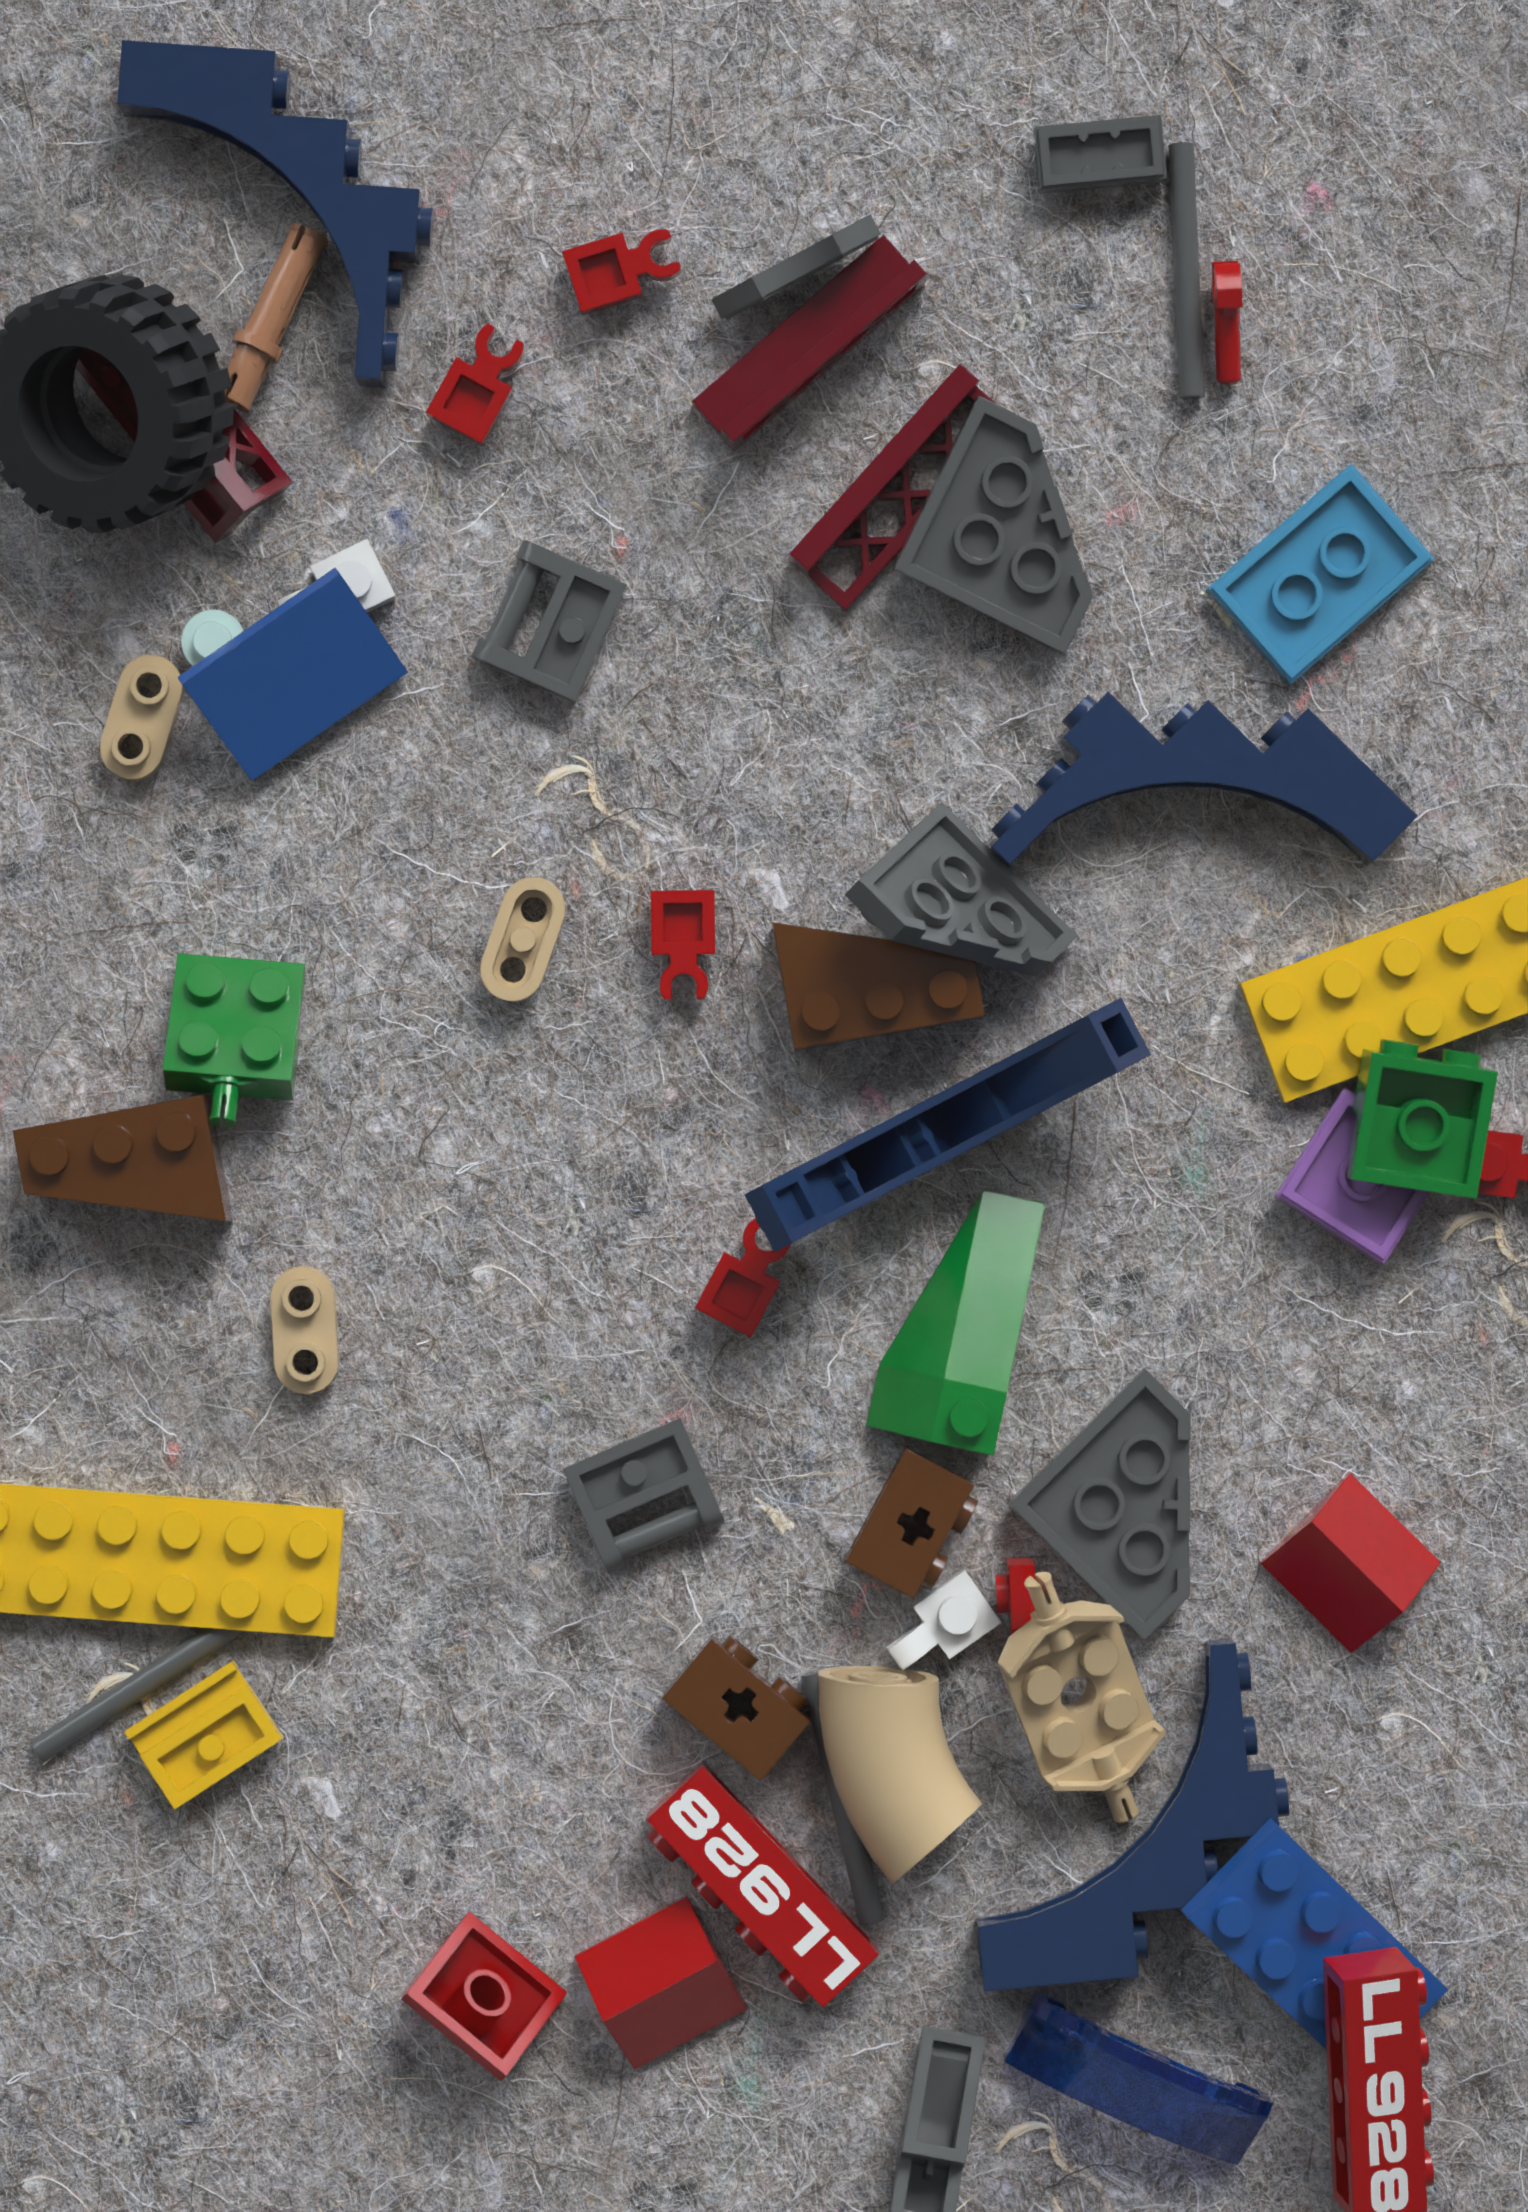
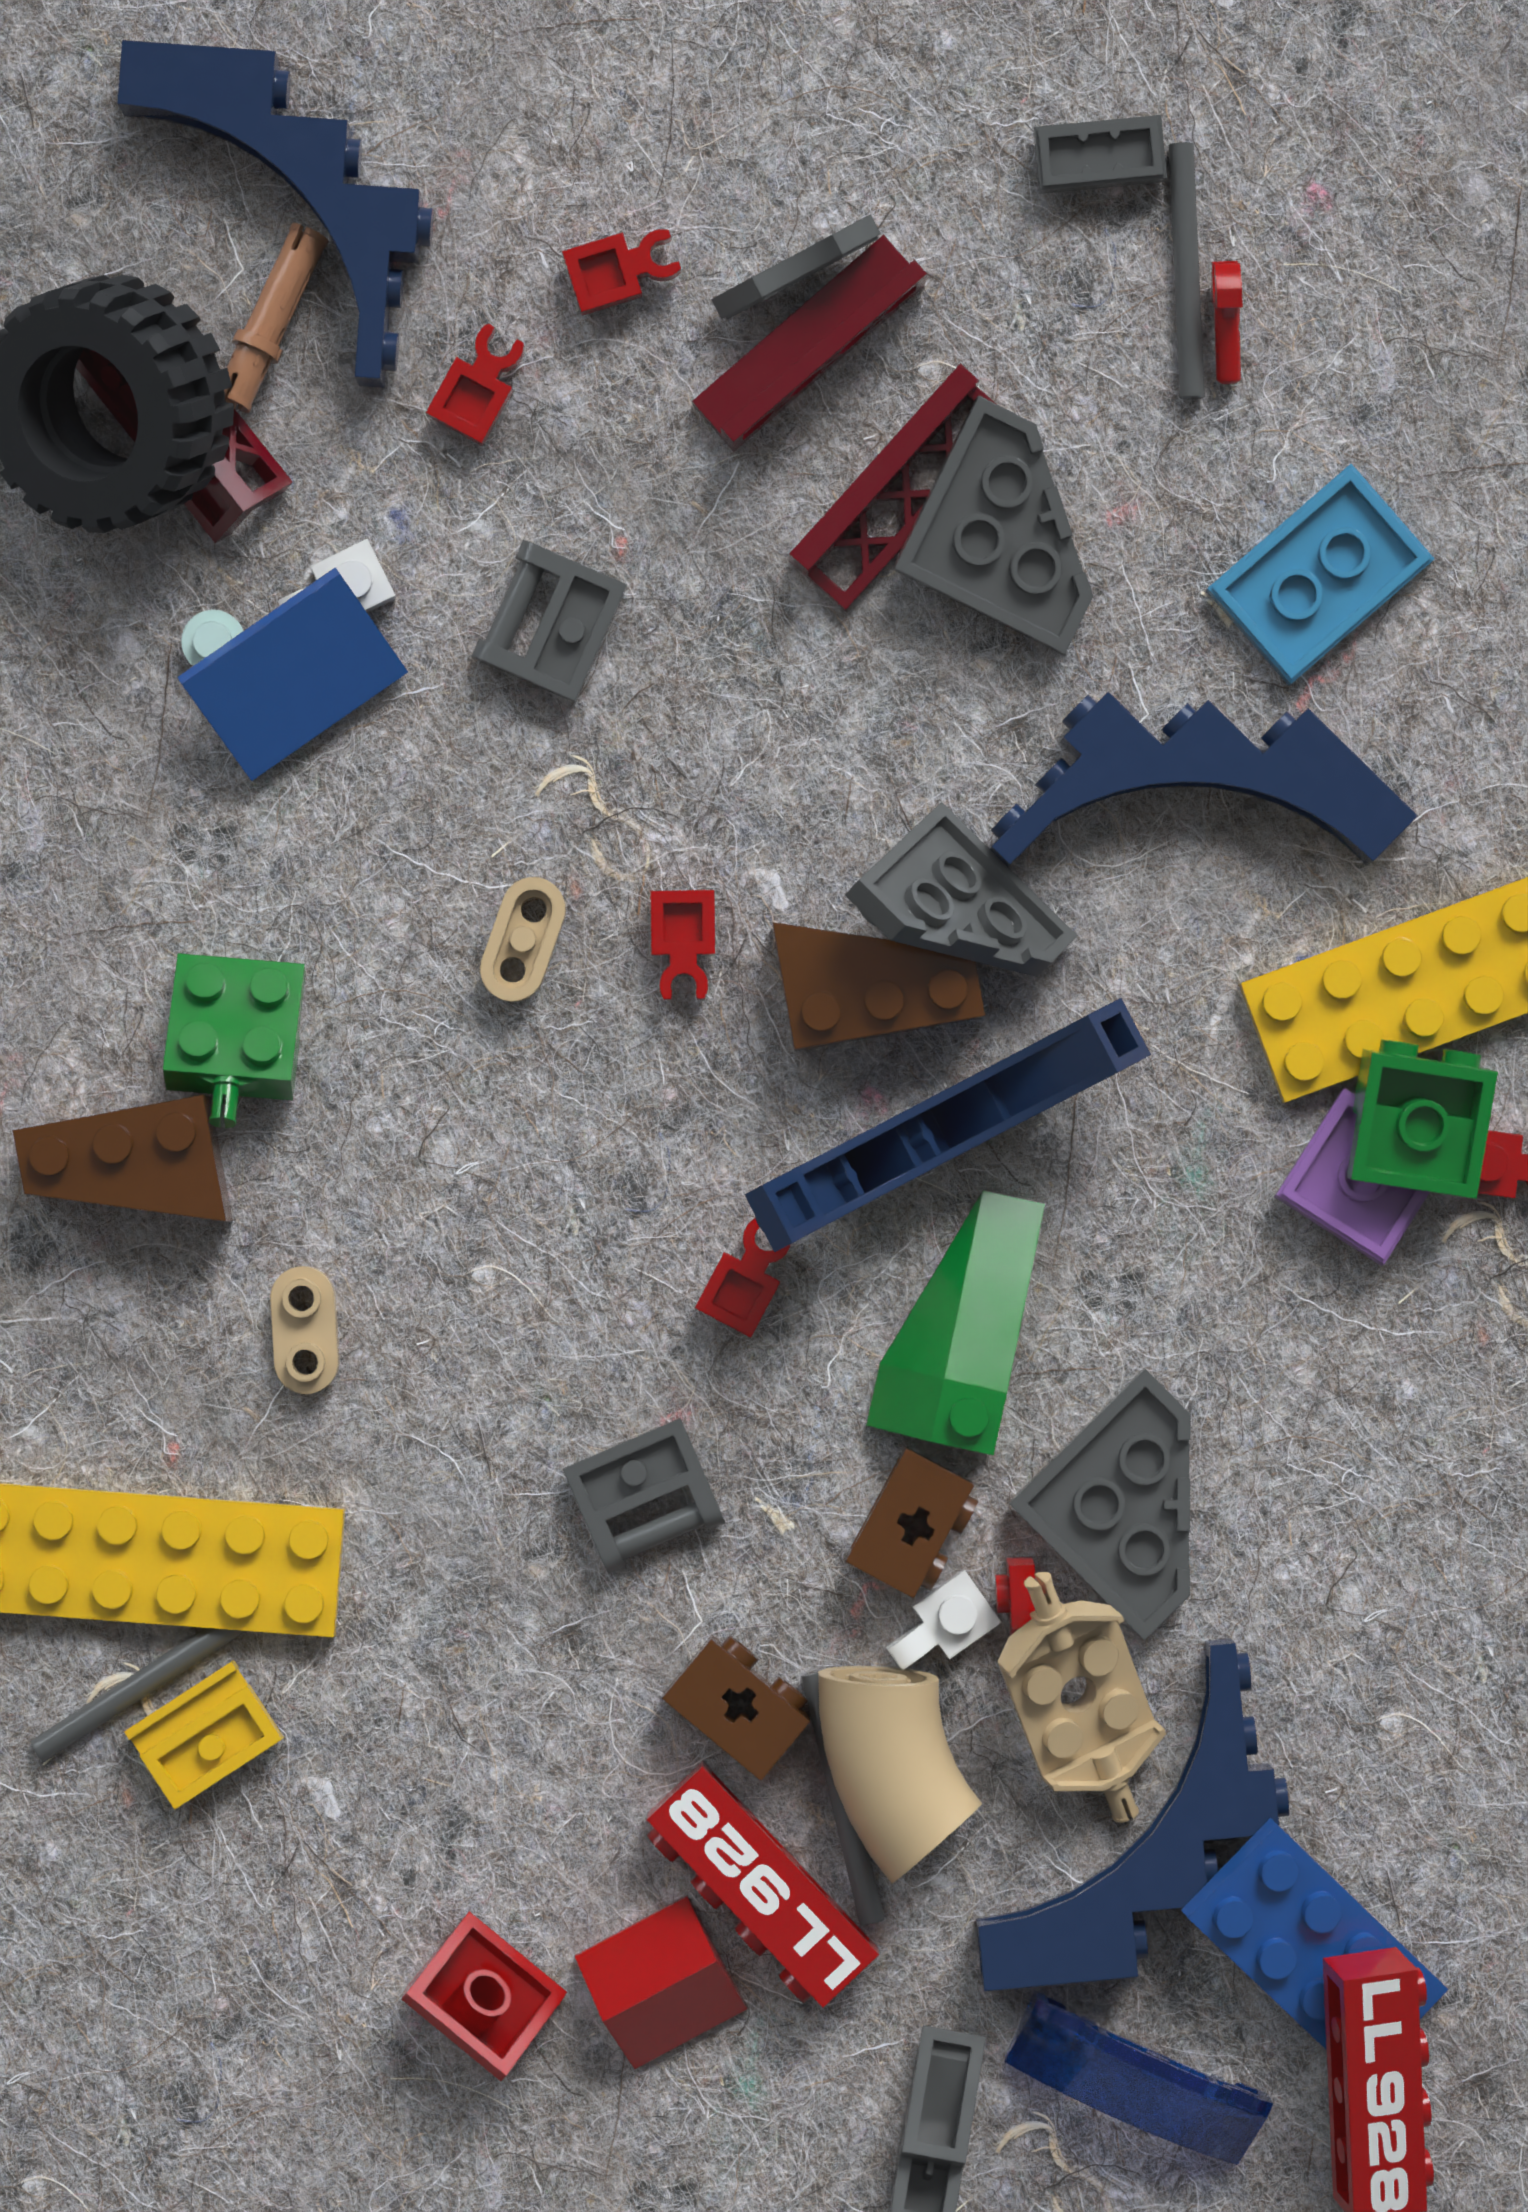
(143, 717): tan plate -> none
(1351, 1564): red slope -> none

